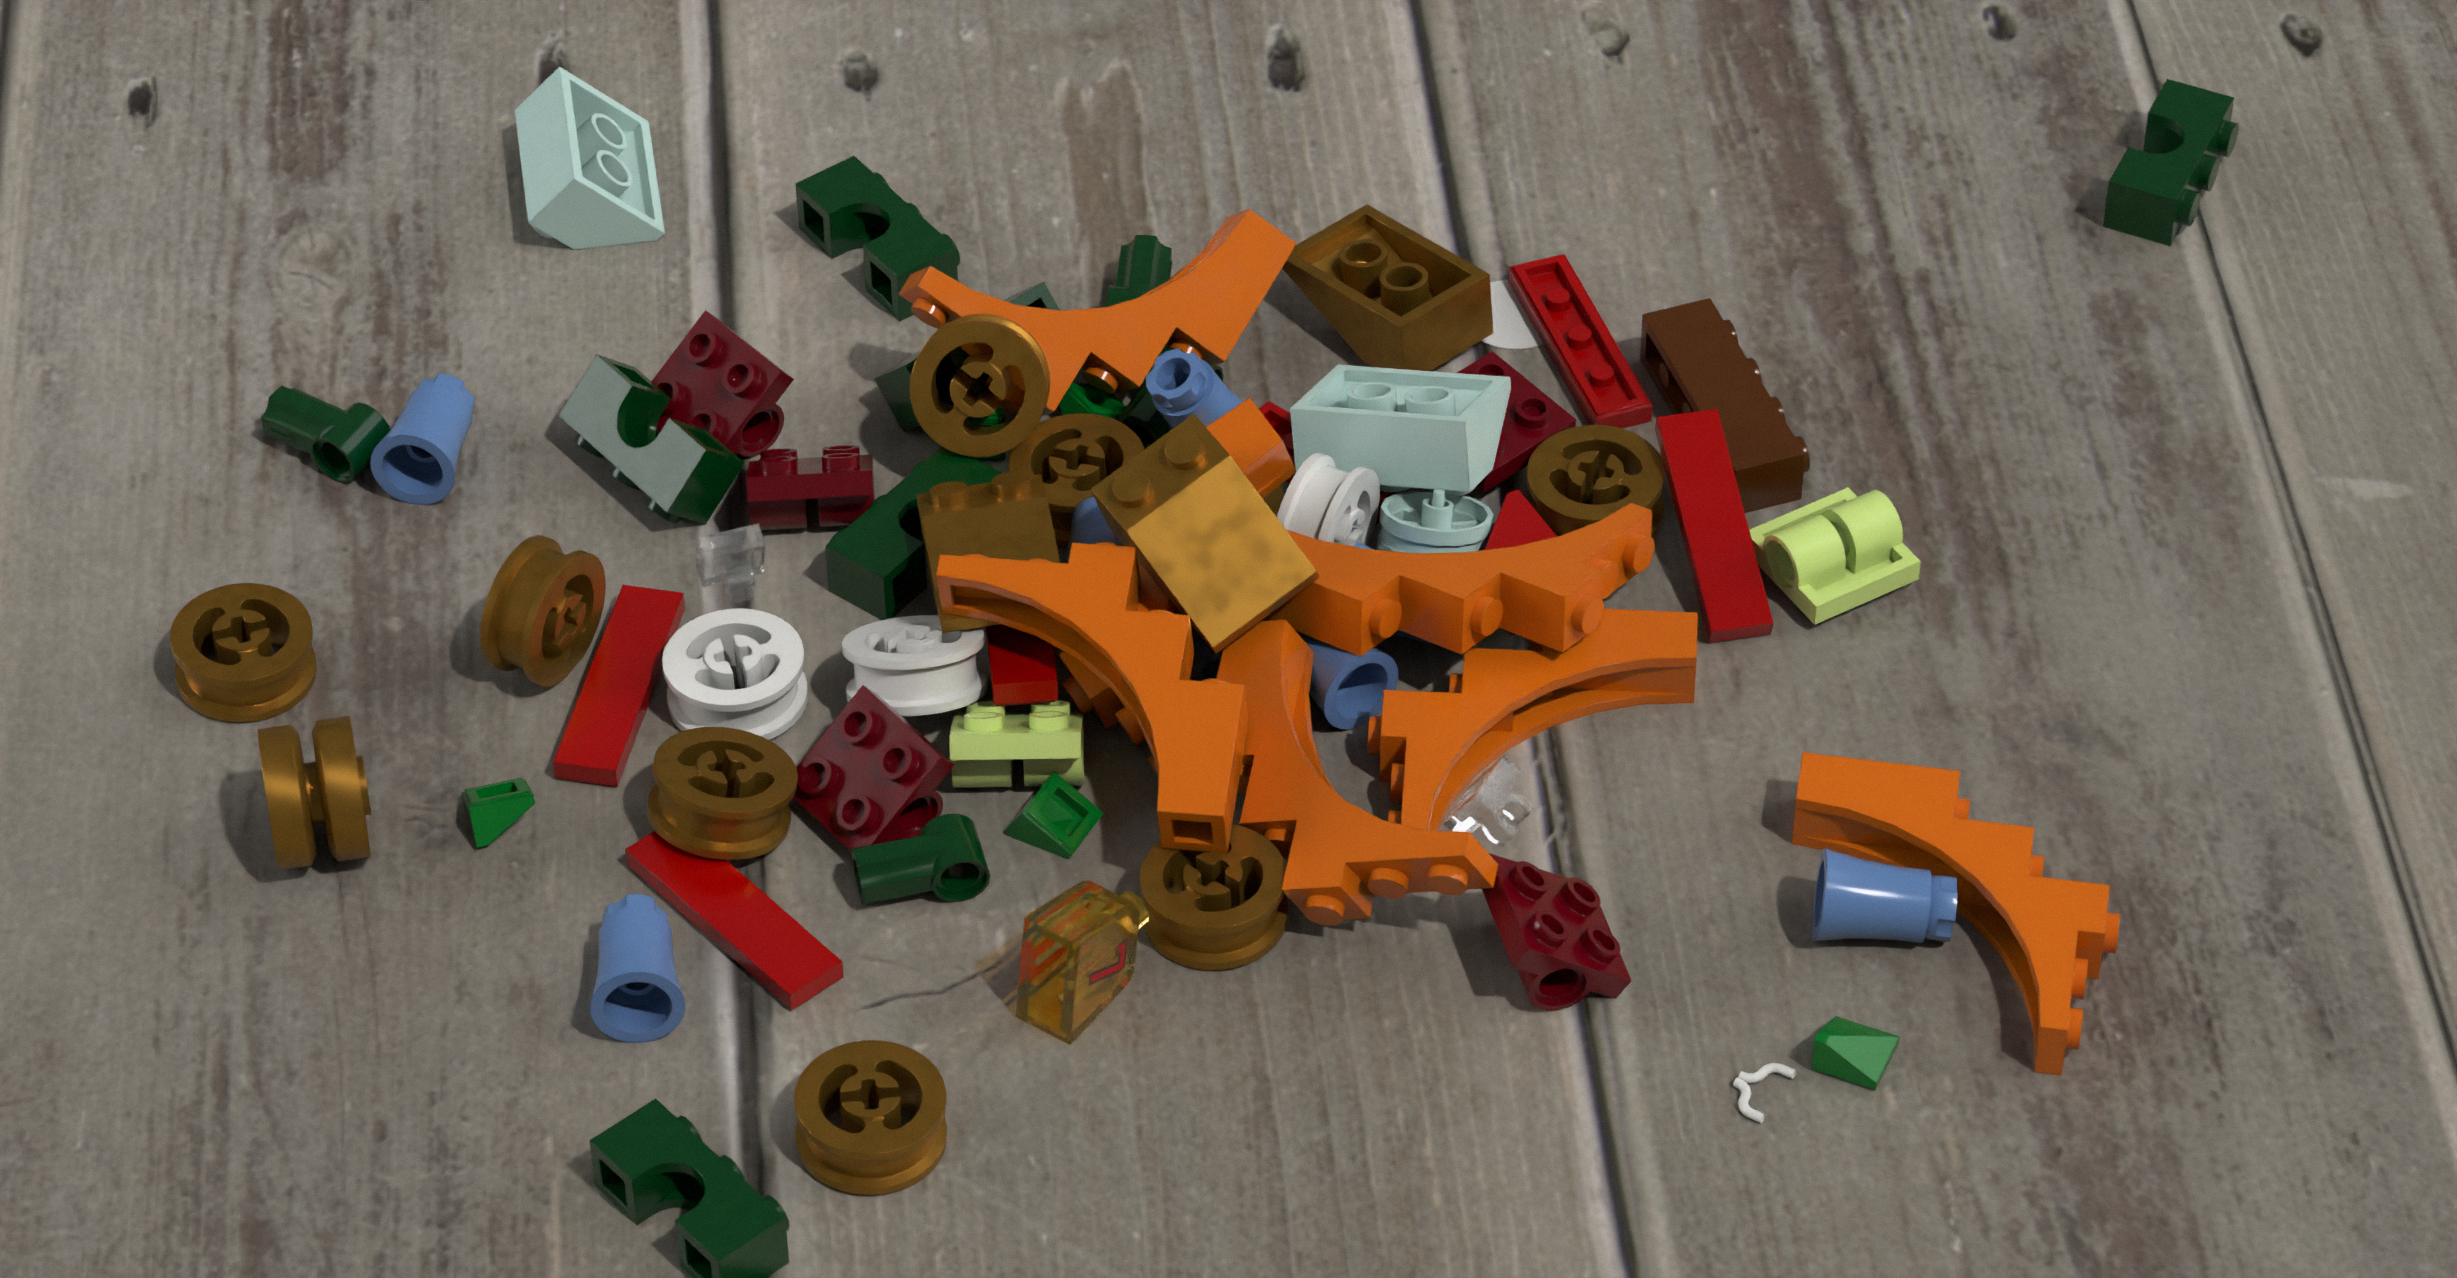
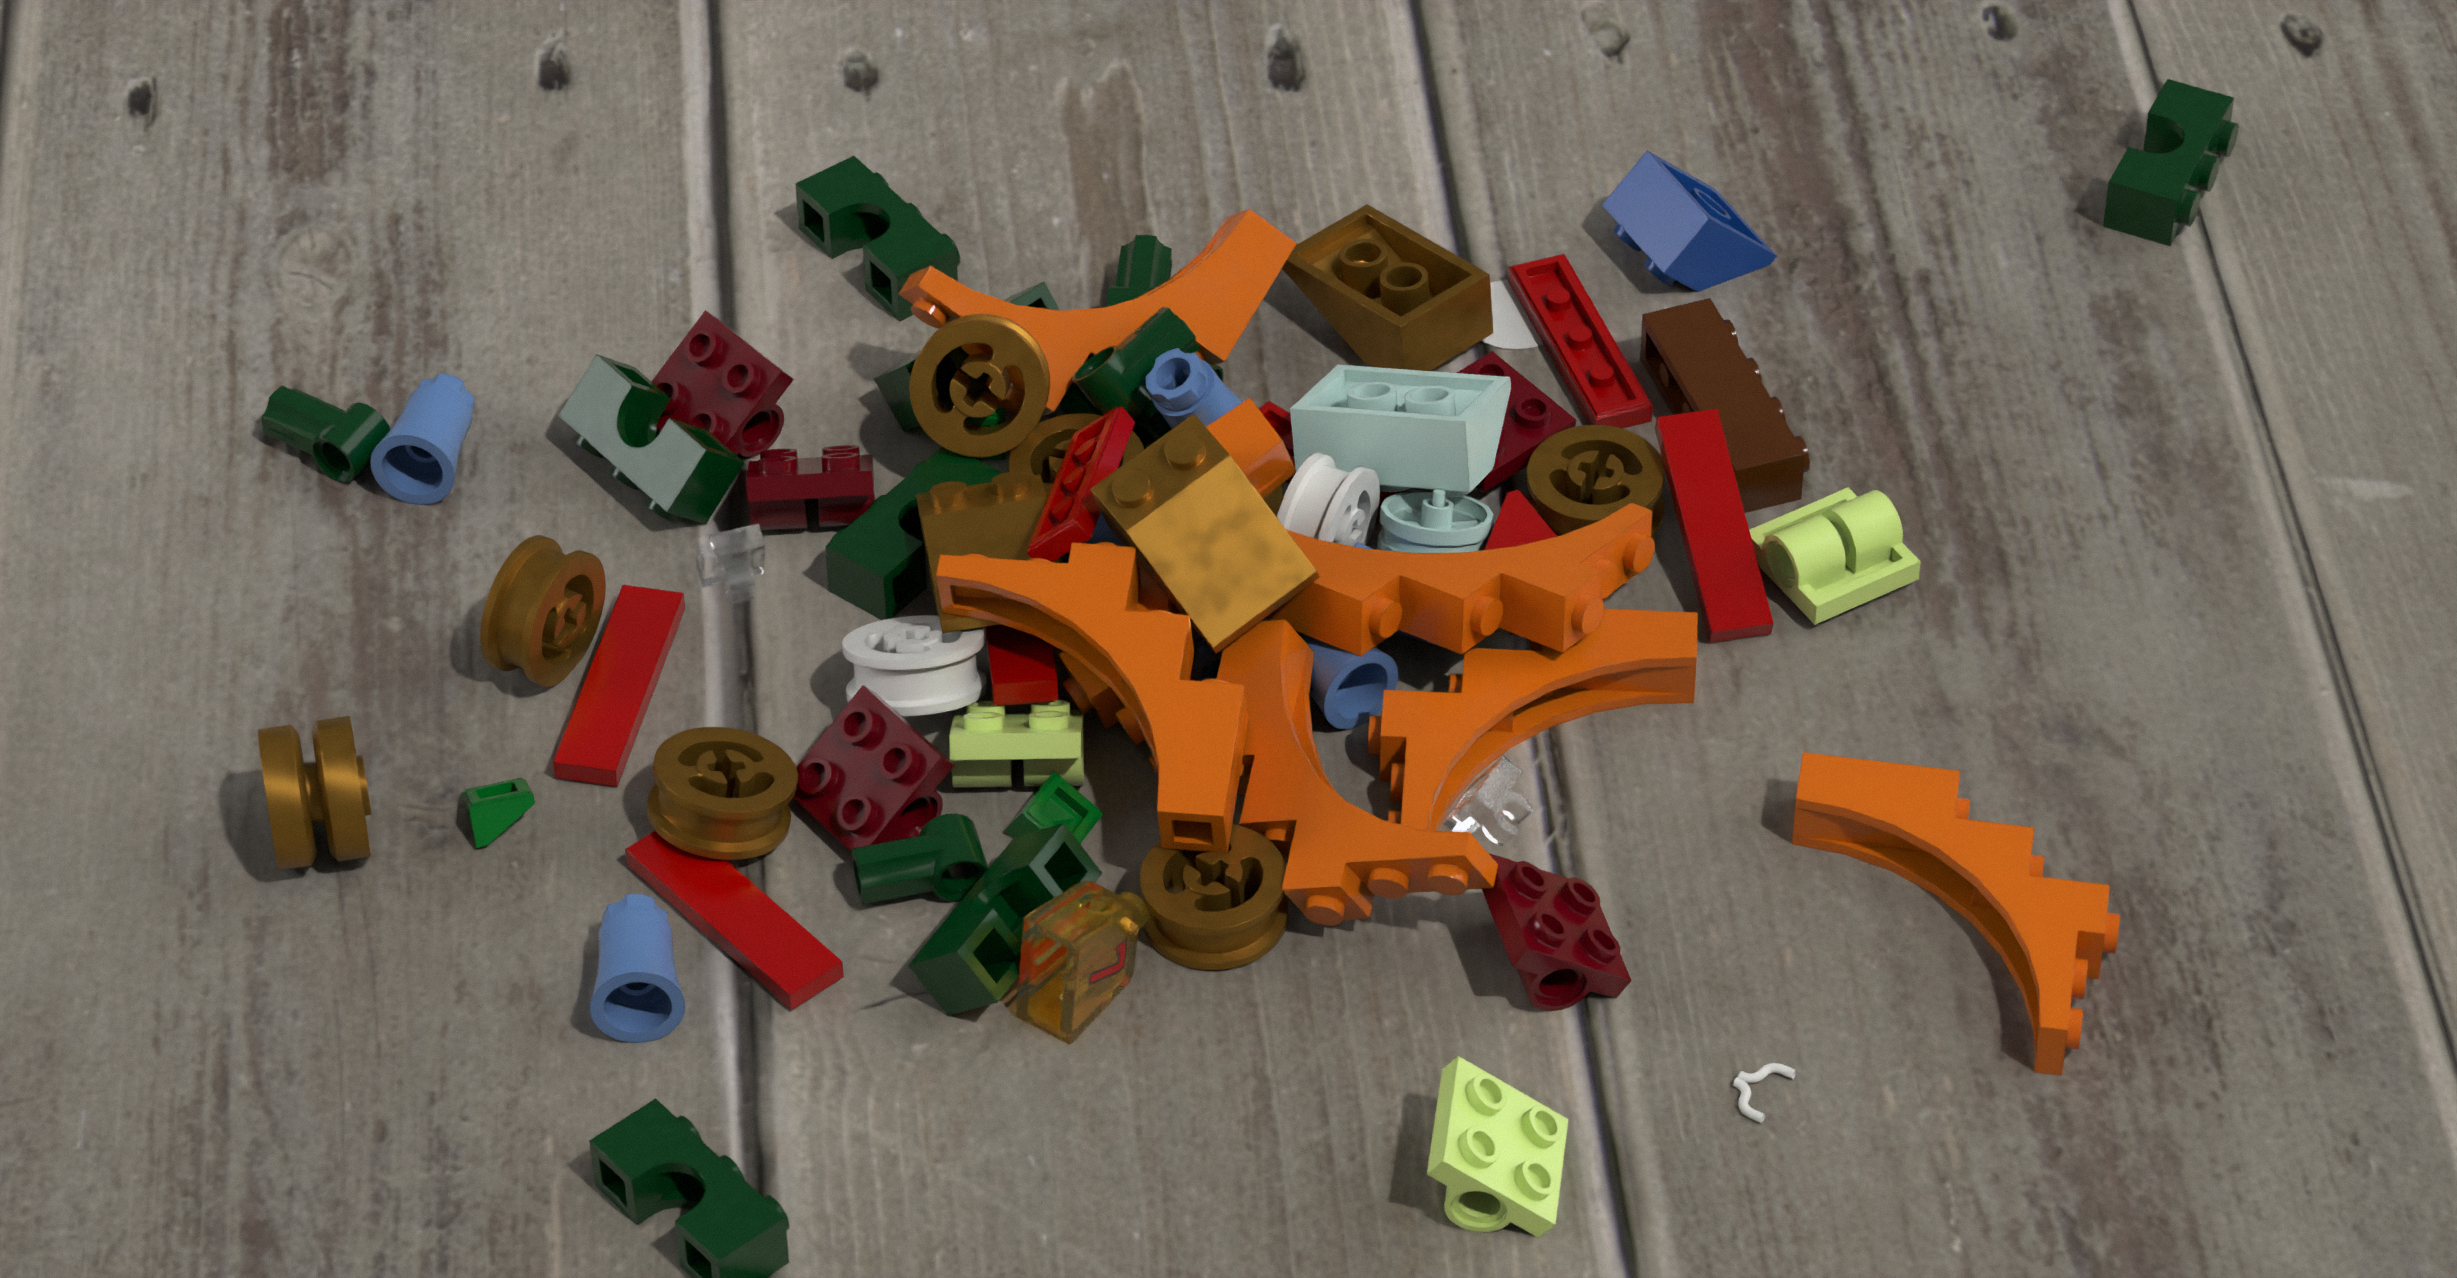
(246, 678): pearl gold wheel -> none
(587, 166): light aqua slope -> none
(767, 666): white wheel -> none
(869, 1087): pearl gold wheel -> none
(979, 944): none -> dark green arch
(1071, 507): none -> red tile
(1119, 372): none -> dark green piece
(1495, 1152): none -> yellowish green plate
(1683, 227): none -> blue slope
(1853, 1052): green slope -> none
(1881, 901): medium blue plant -> none

